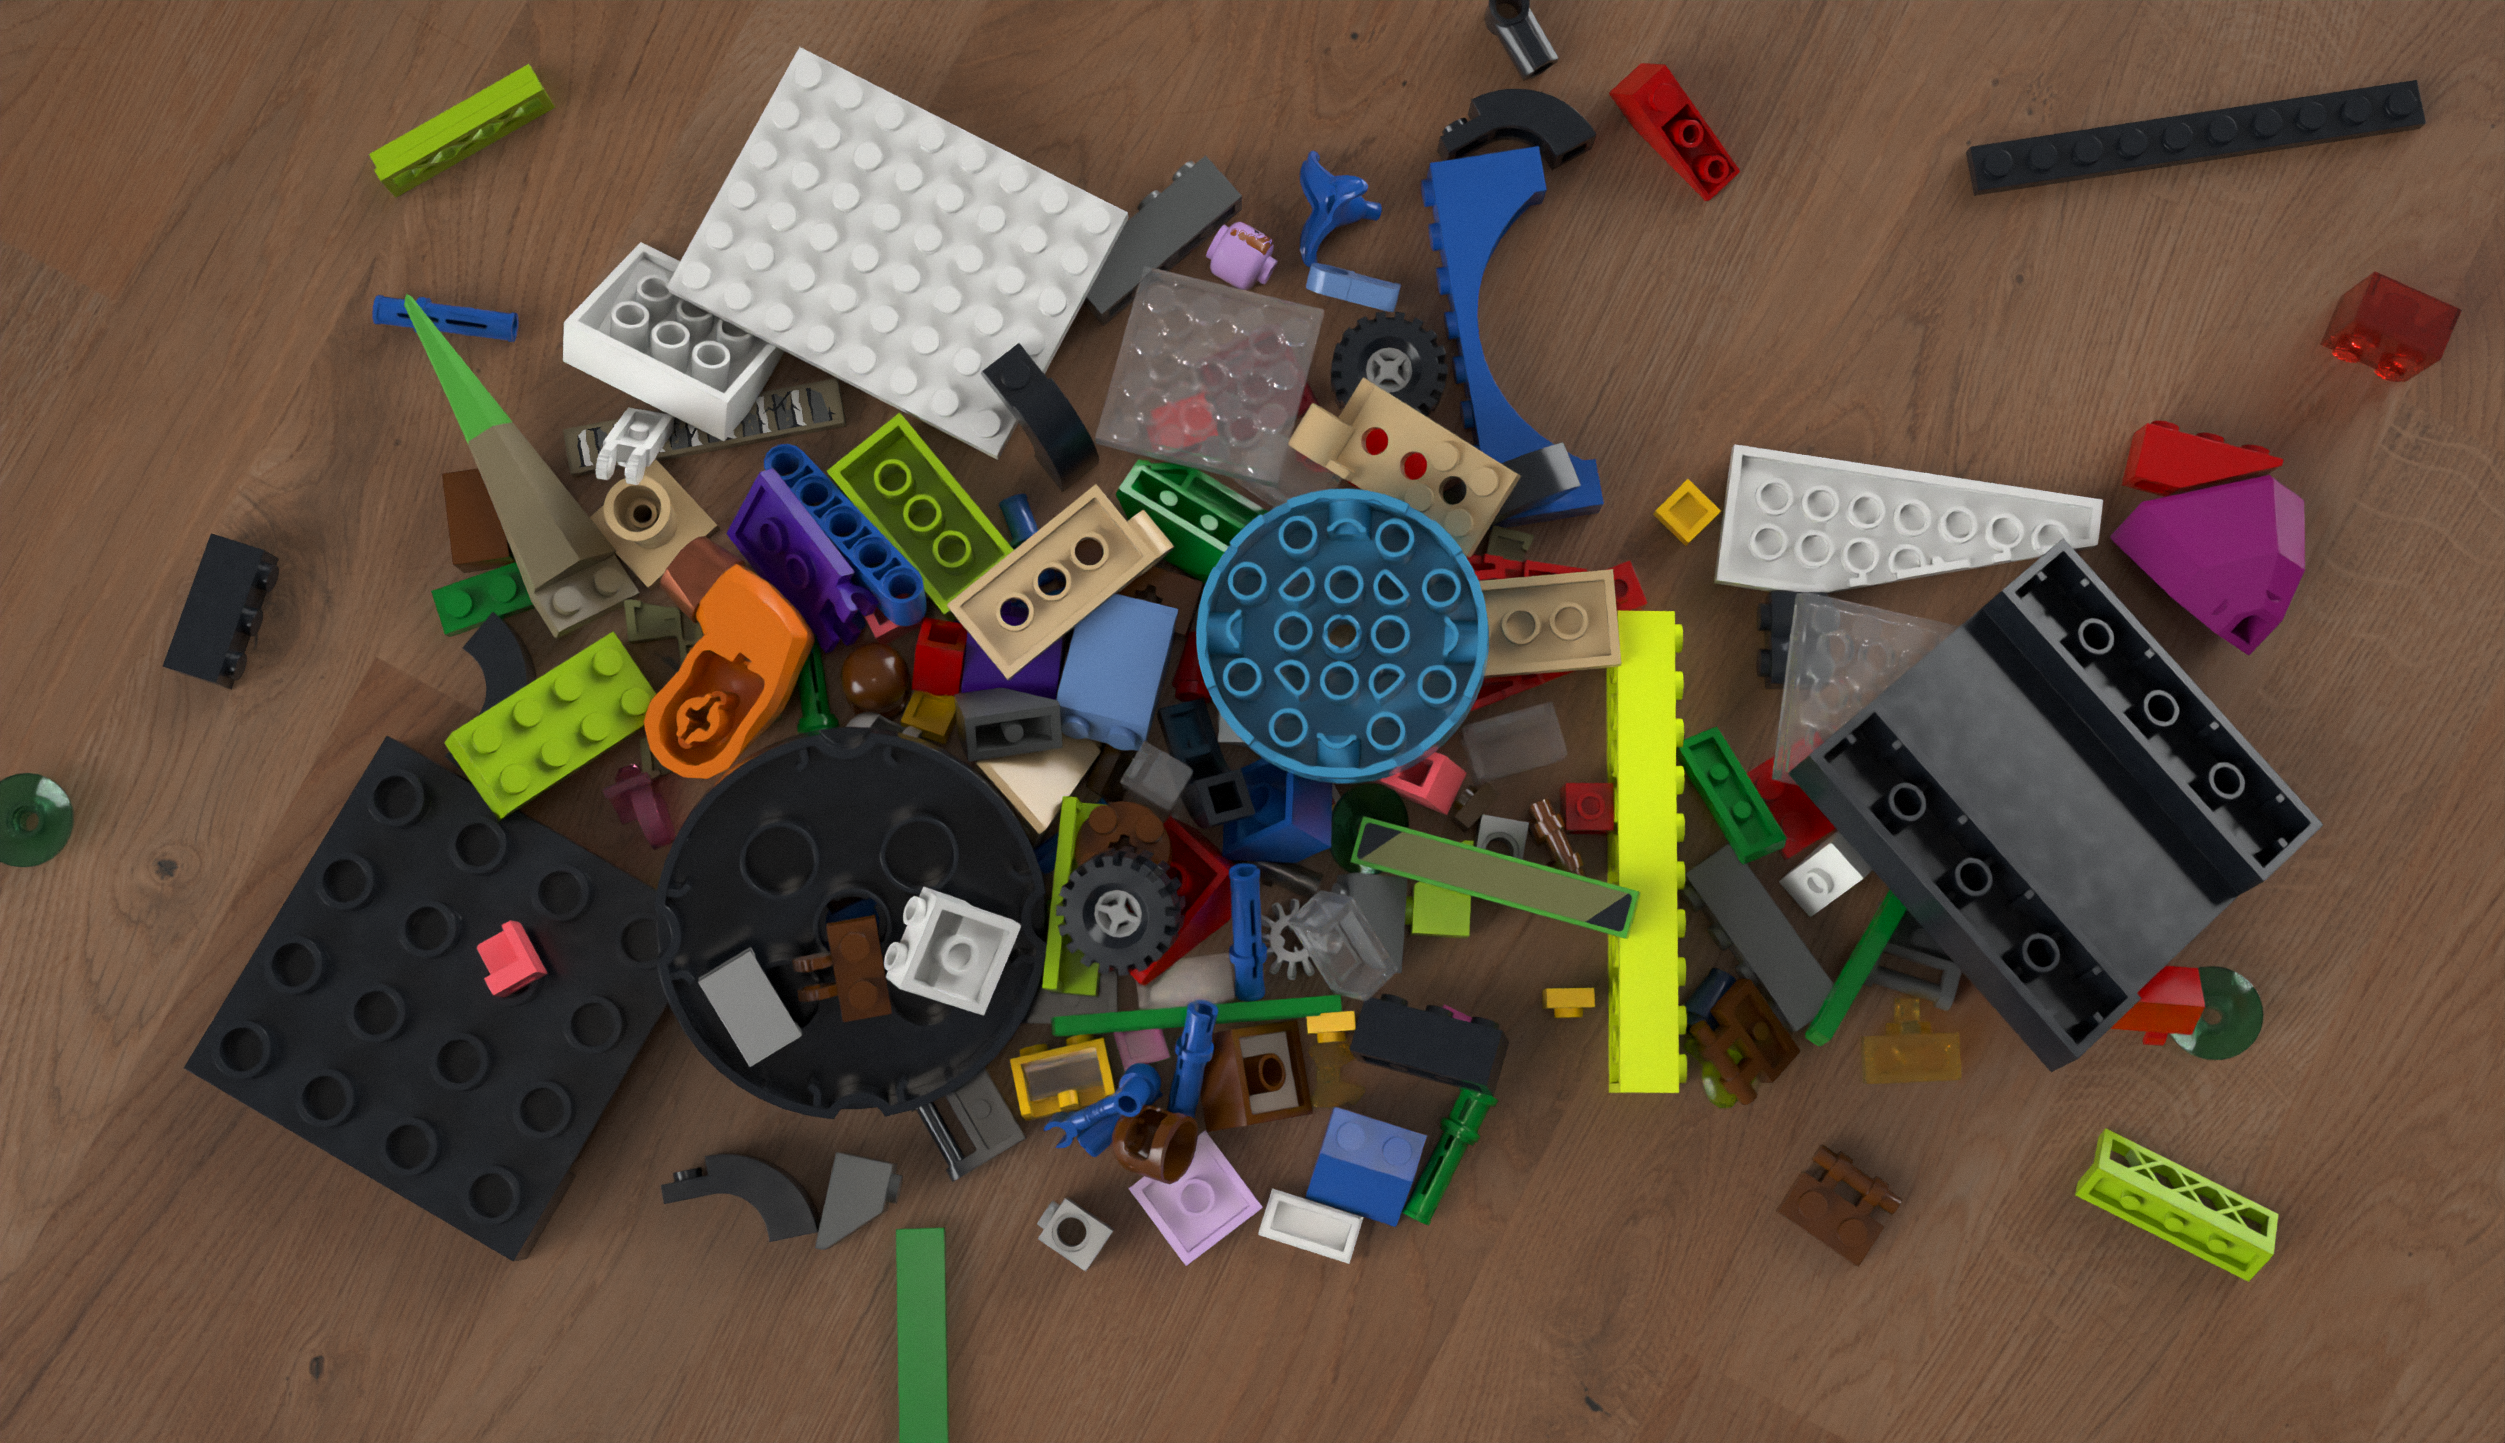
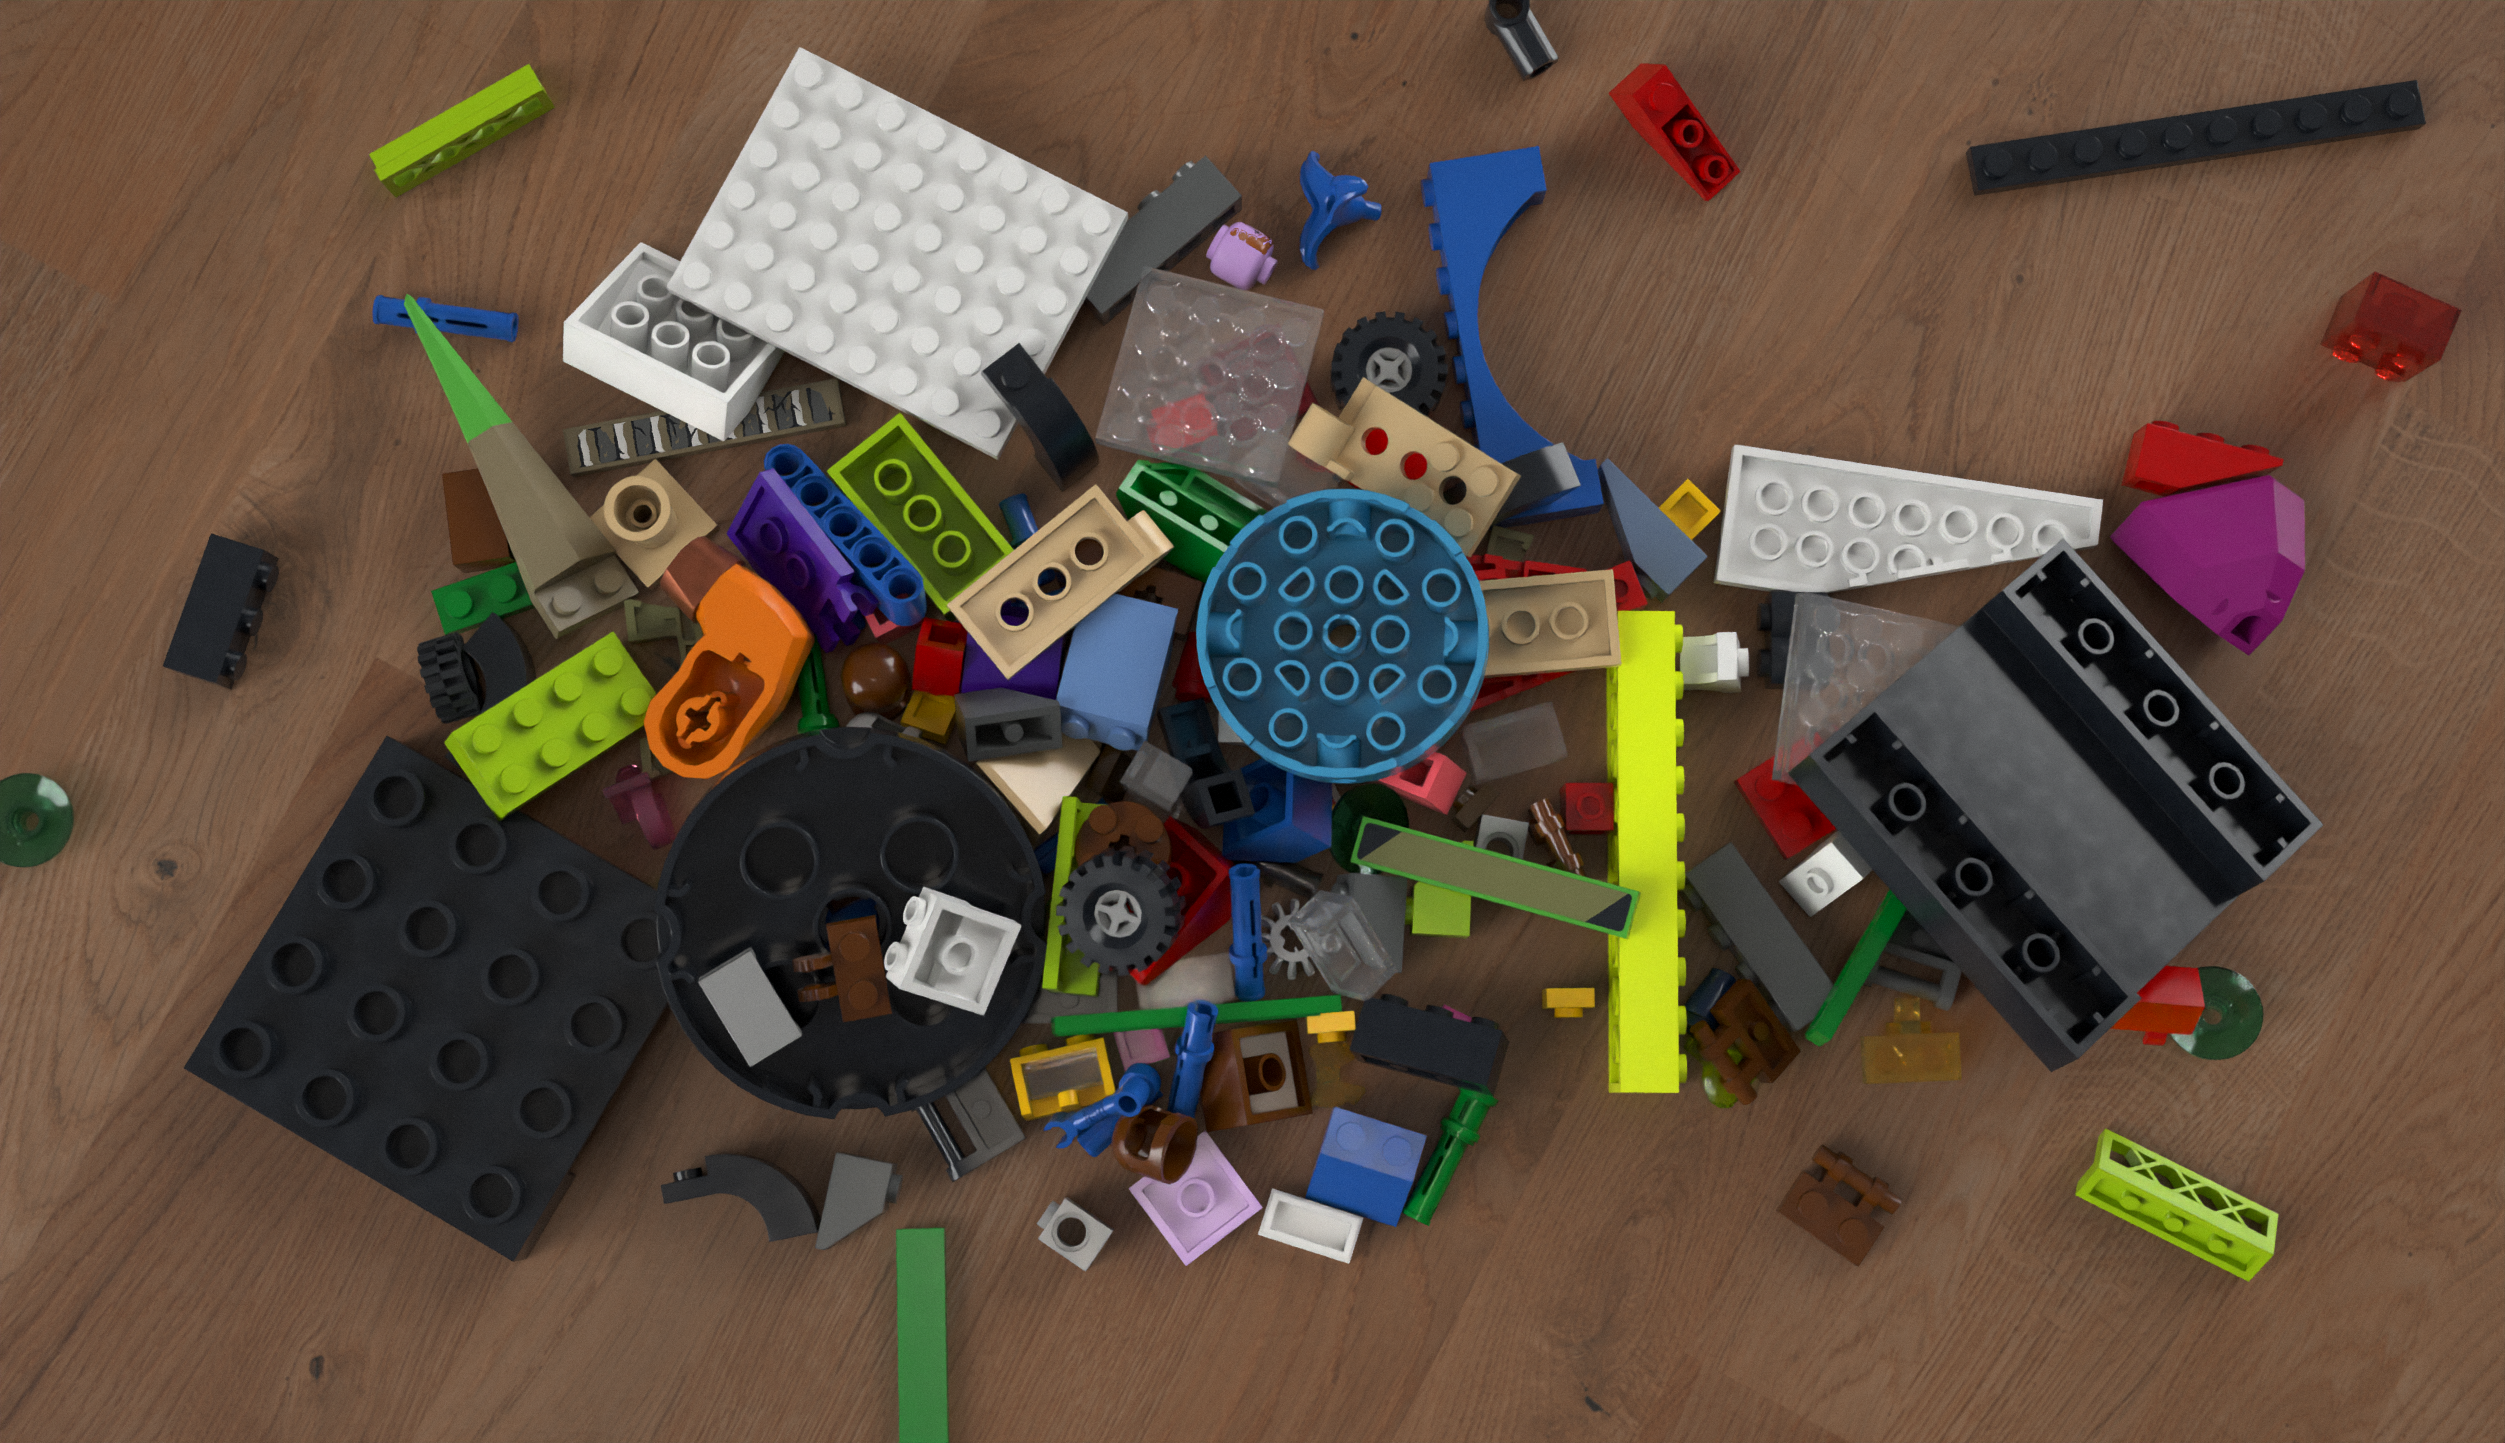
(450, 678): none -> black tyre
(510, 960): coral panel -> none
(634, 443): white hinge -> none
(1353, 287): medium blue piece -> none
(1521, 117): black arch -> none
(1648, 538): none -> sand blue slope
(1714, 662): none -> white brick
(1730, 796): green plate -> none

